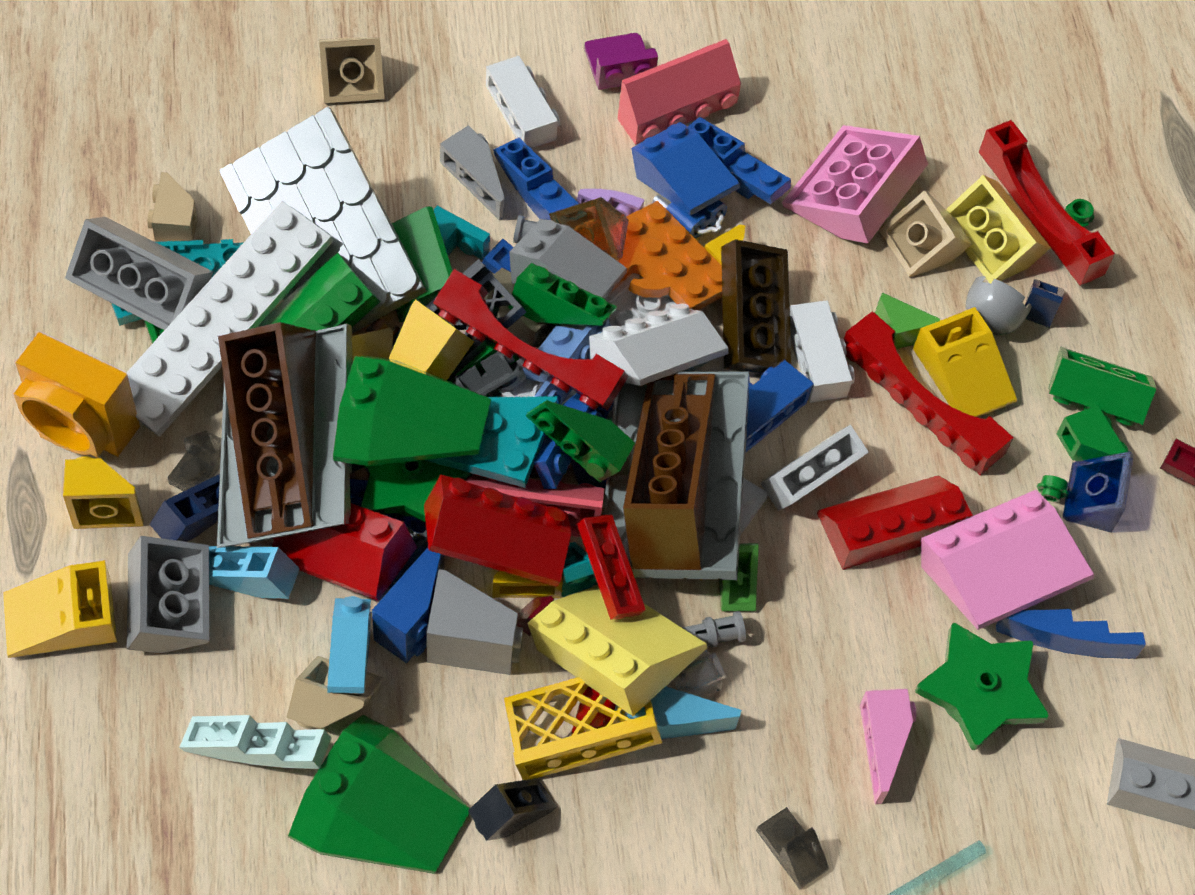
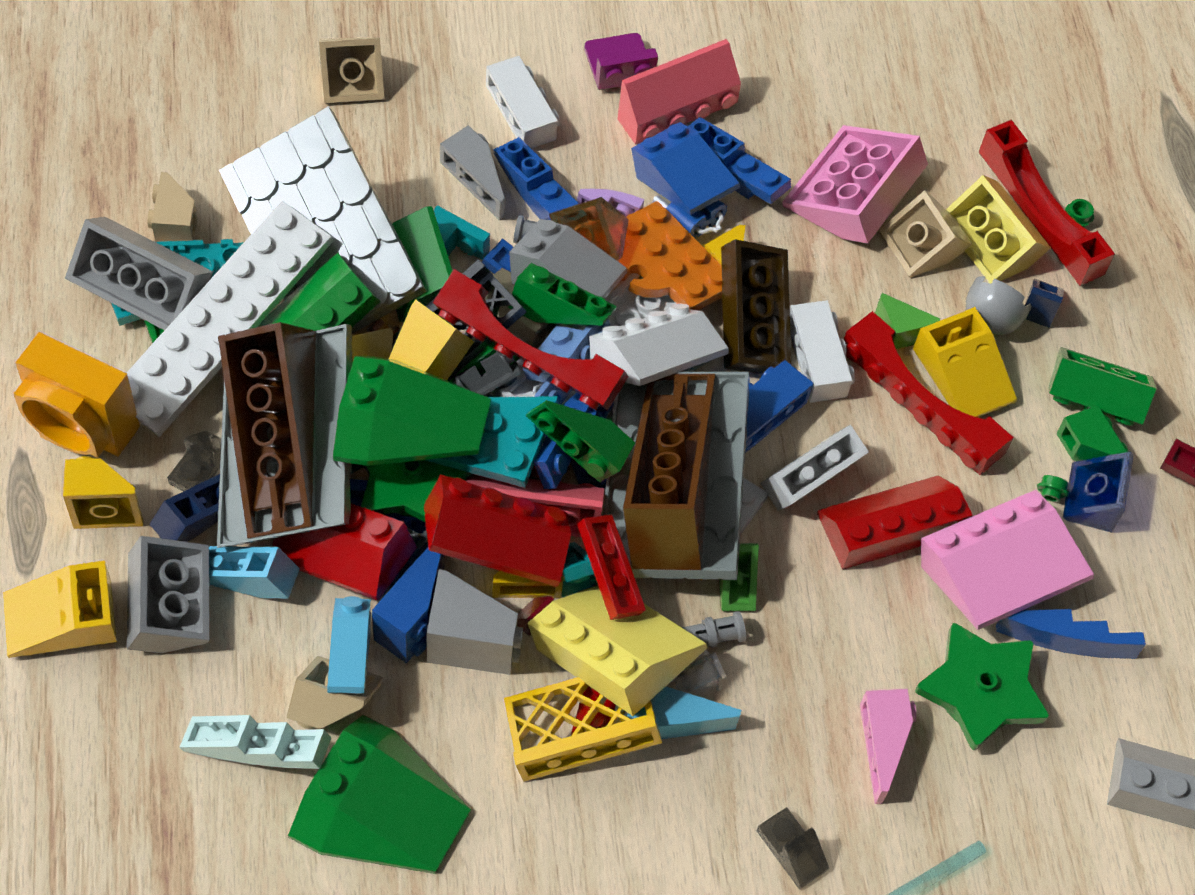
(510, 808): black slope -> none

